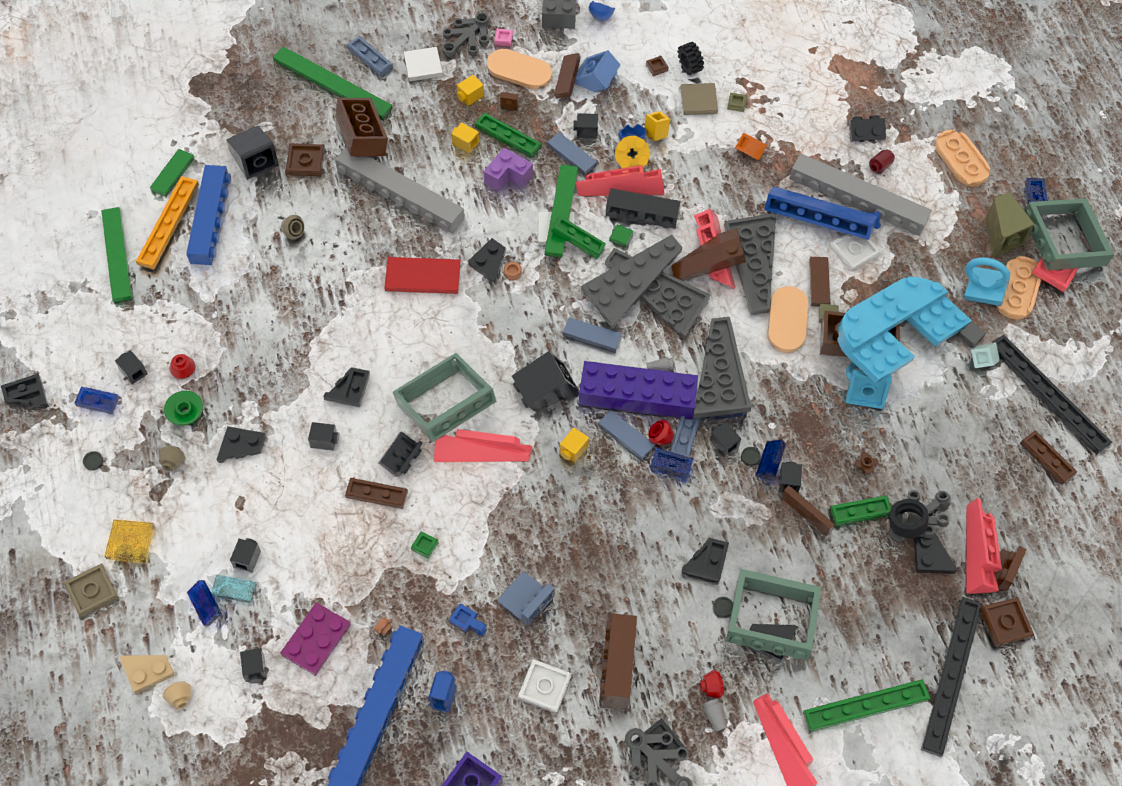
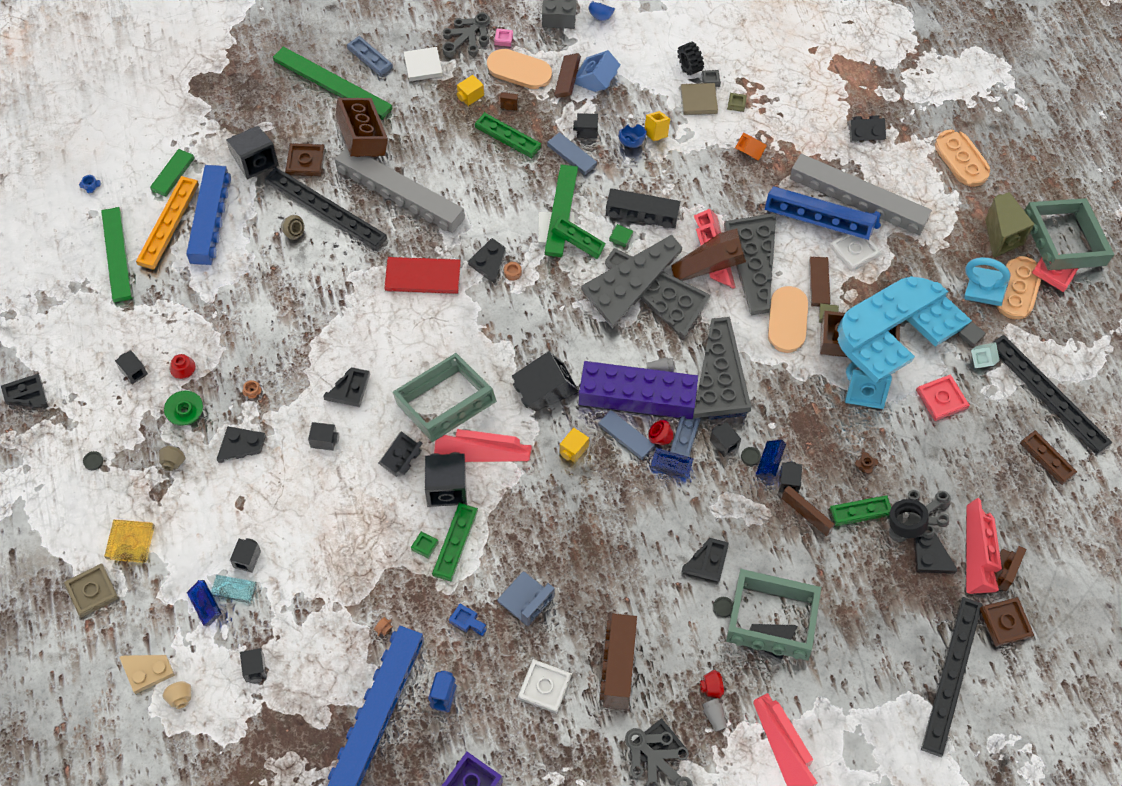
(89, 183): none -> blue plate
(96, 400): clear blue plate -> none
(251, 384): none -> nougat plate
(315, 638): magenta plate -> none
(326, 208): none -> black tile
(376, 493): reddish brown tile -> none
(445, 479): none -> black slope
(455, 542): none -> green tile
(465, 137): yellow brick -> none
(507, 167): medium lavender brick -> none
(592, 334): sand blue tile -> none
(625, 179): coral wedge -> none
(638, 145): yellow plate -> none
(657, 65): reddish brown tile -> none
(711, 76): none -> dark grey tile
(866, 705): green tile -> none
(881, 161): dark red brick -> none
(942, 397): none -> coral tile
(1036, 189): clear blue plate -> none

